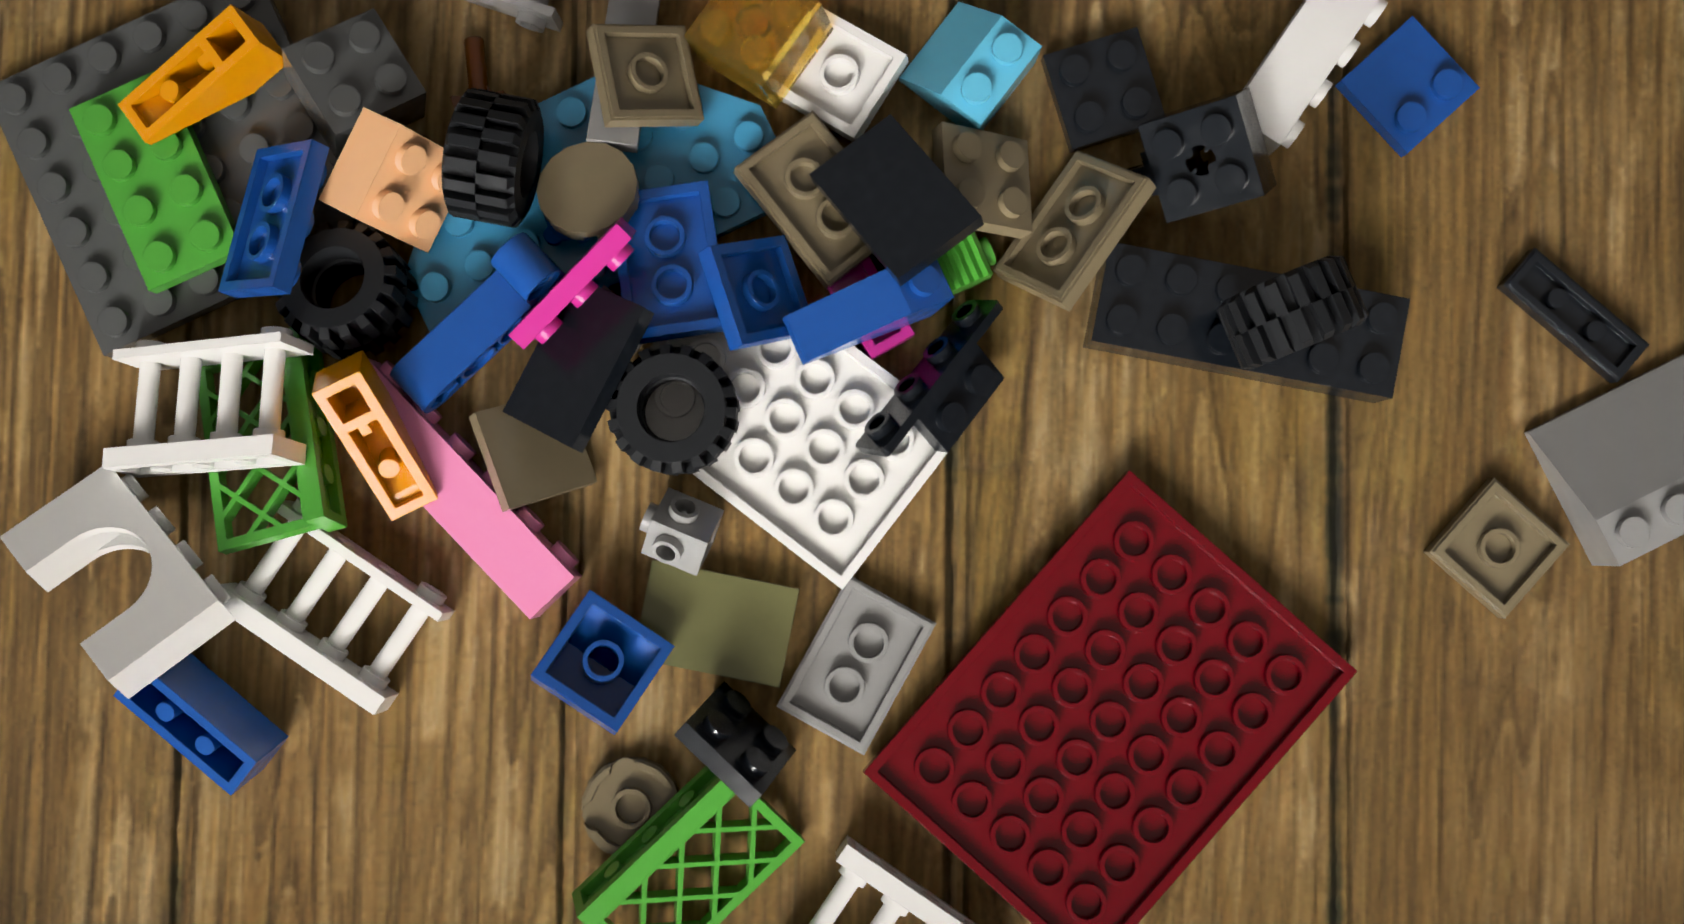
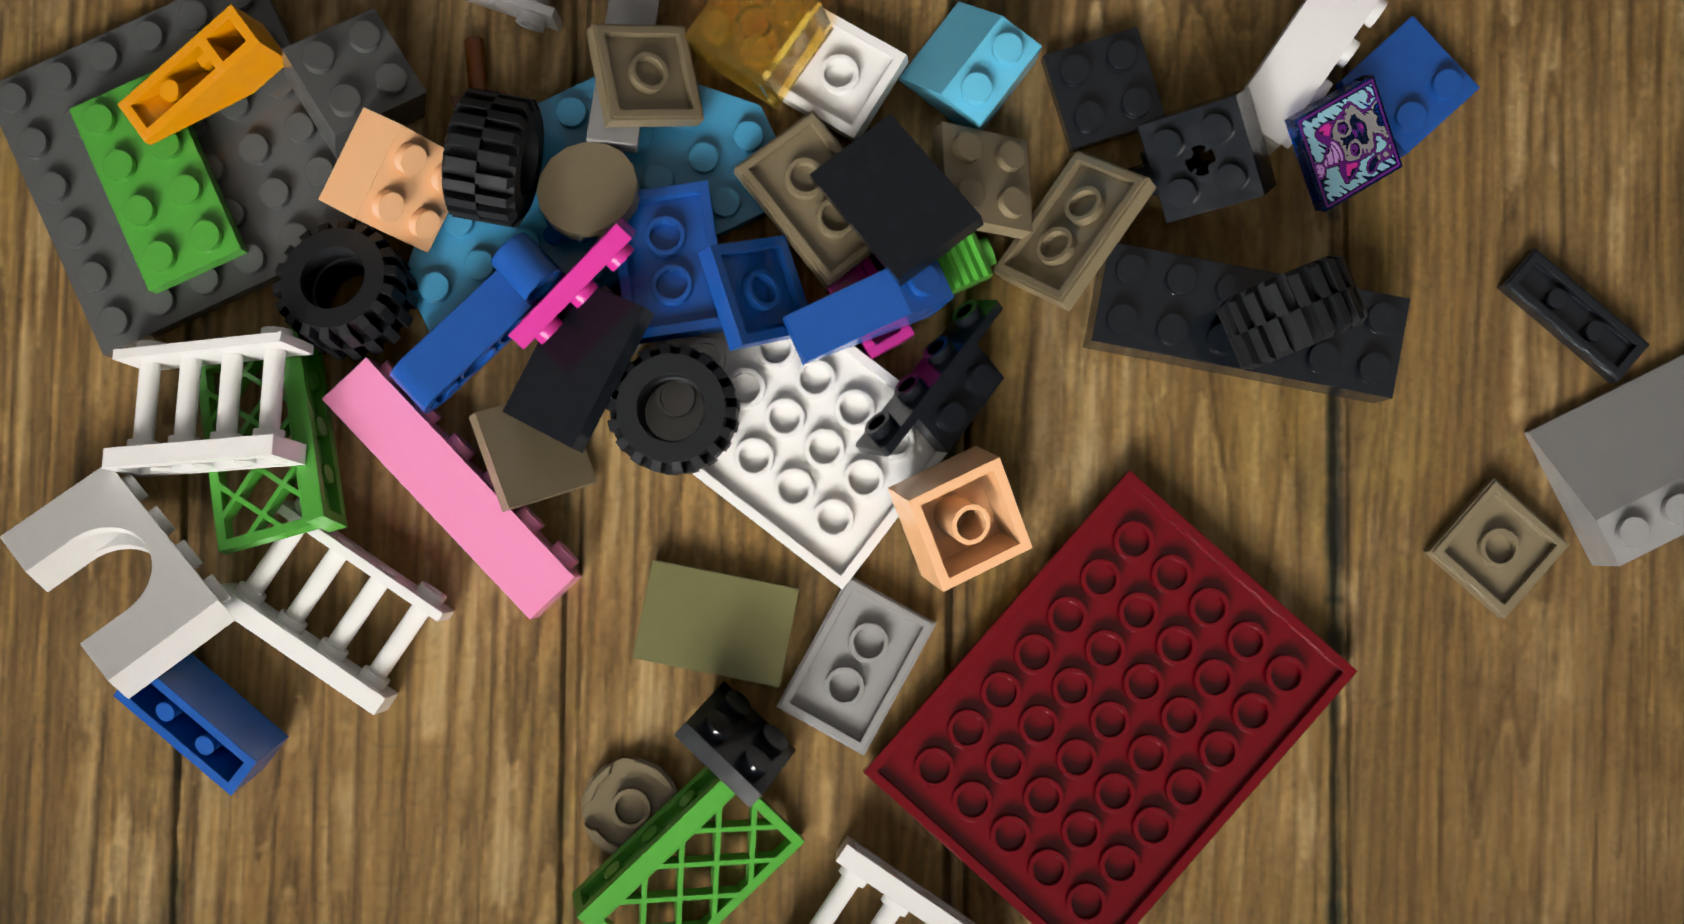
(274, 220): blue plate -> none
(373, 434): light orange slope -> none
(601, 662): blue slope -> none
(680, 530): light grey brick -> none
(960, 517): none -> light nougat brick
(1344, 143): none -> tile

